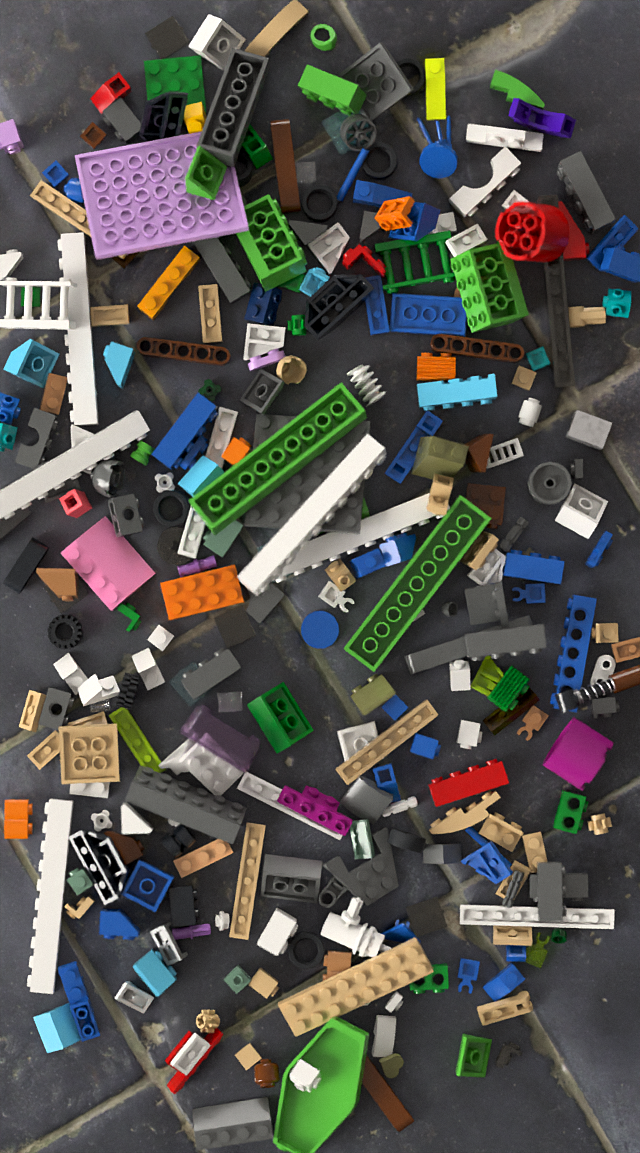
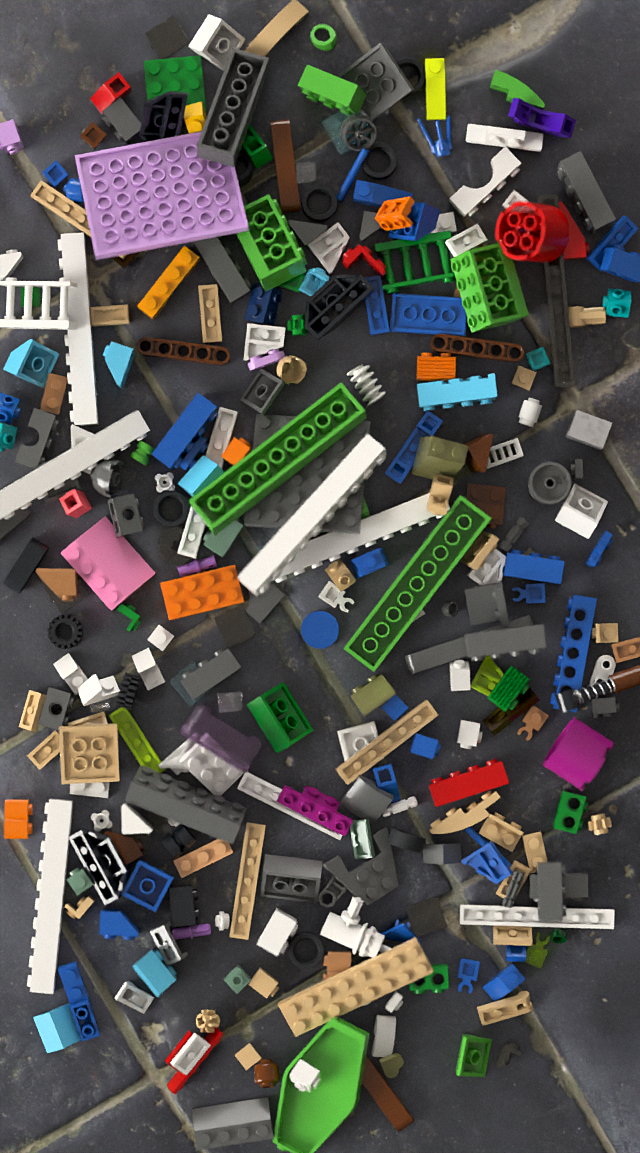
(204, 174): bright green slope -> none
(209, 385): dark green plate -> none
(398, 548): blue slope -> none
(438, 160): blue tile -> none

